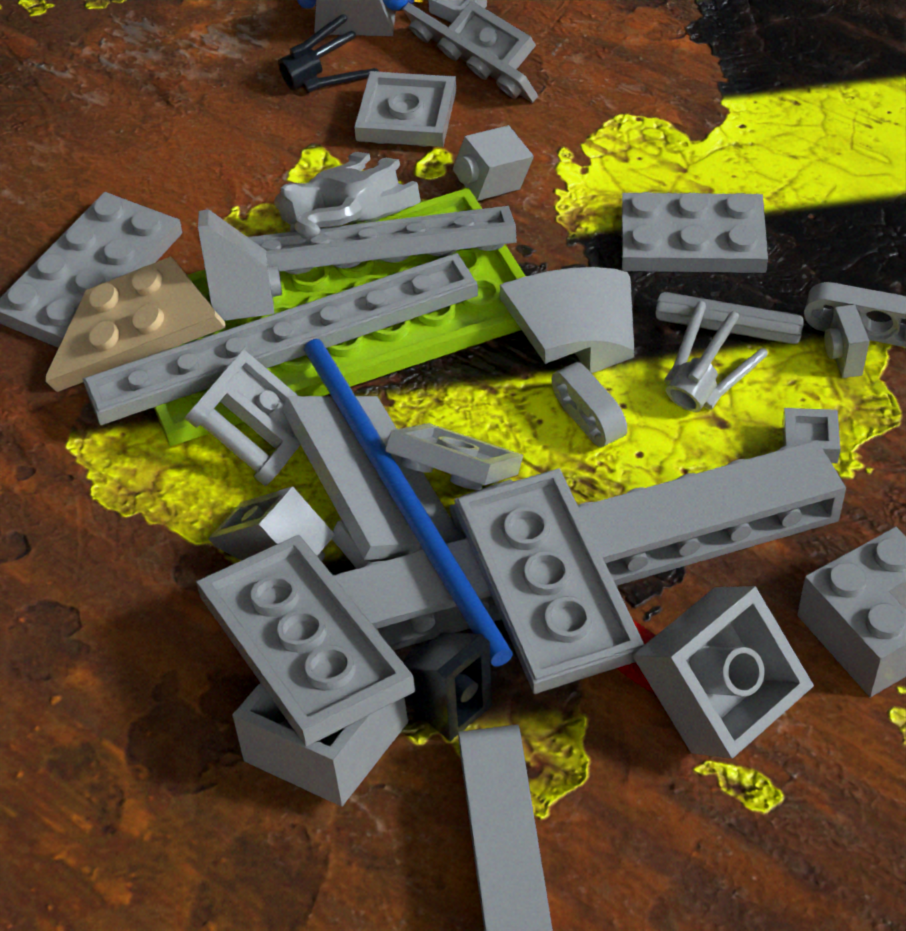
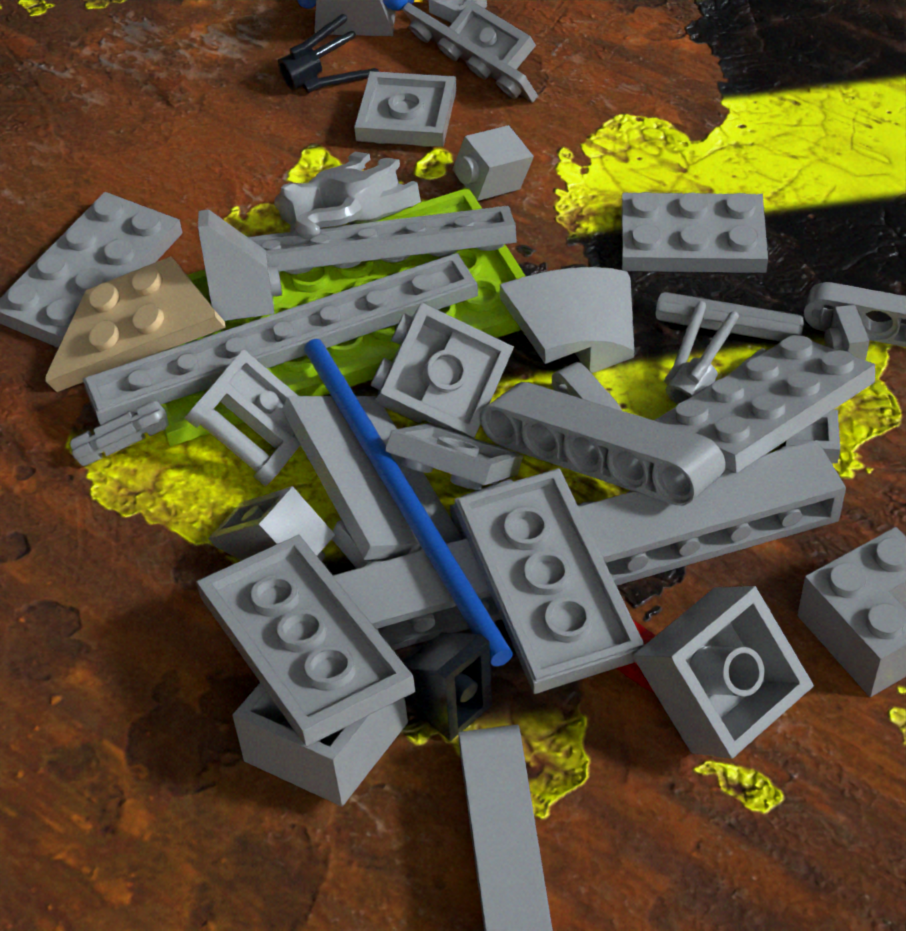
(119, 433): none -> light grey axle
(441, 371): none -> light grey plate
(604, 443): none -> light grey beam
(771, 398): none -> light grey plate

